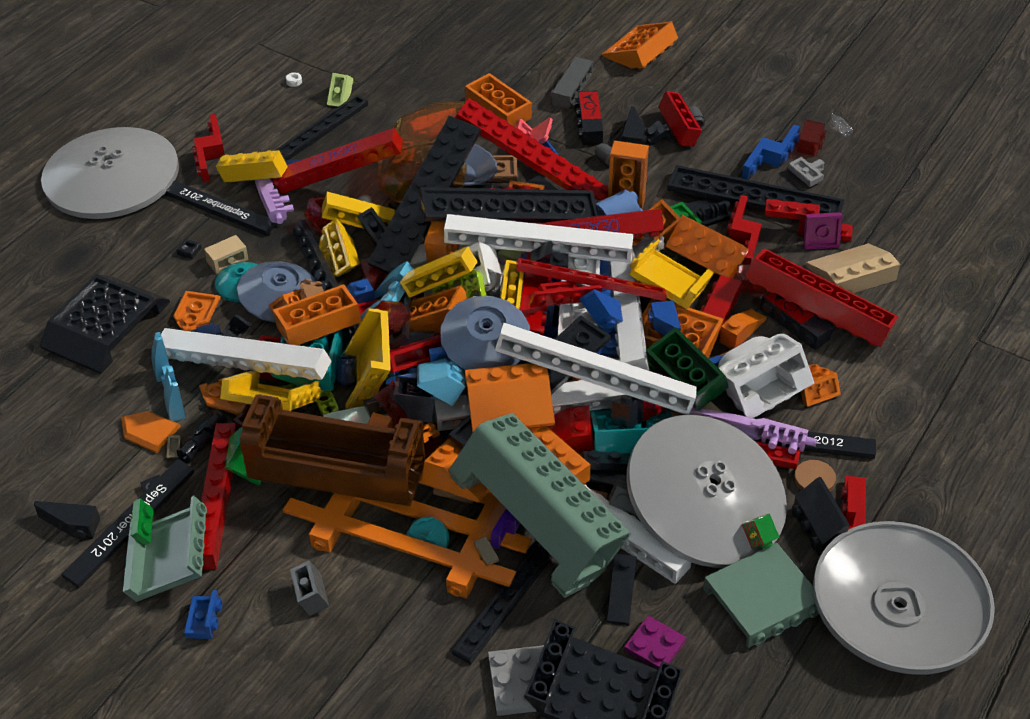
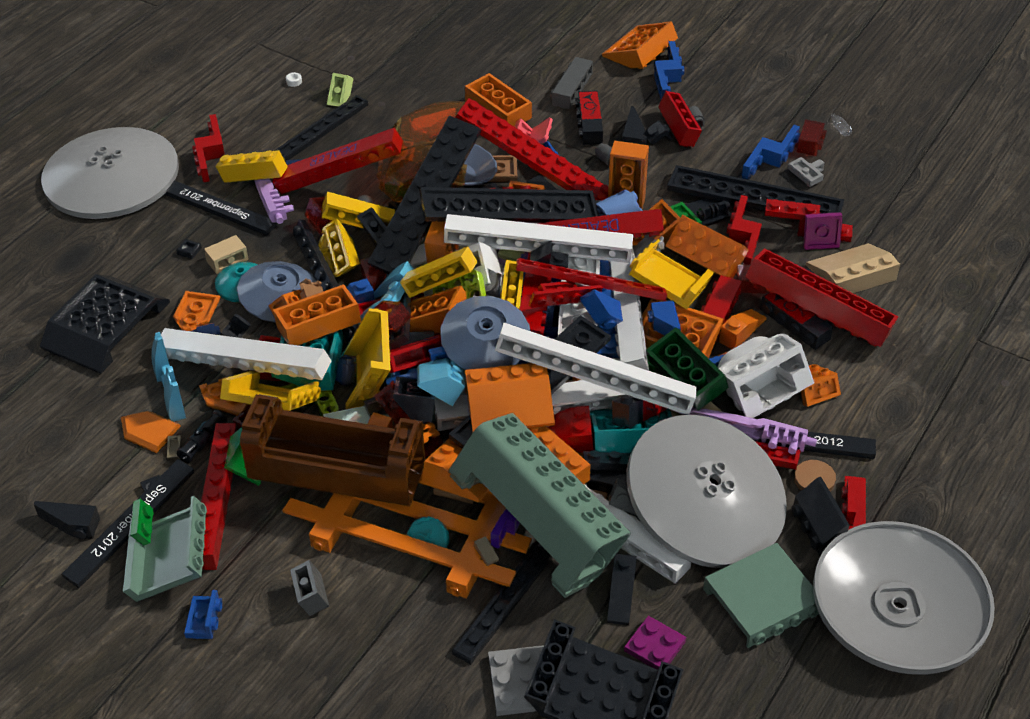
(668, 70): none -> blue bracket
(760, 531): green brick -> none

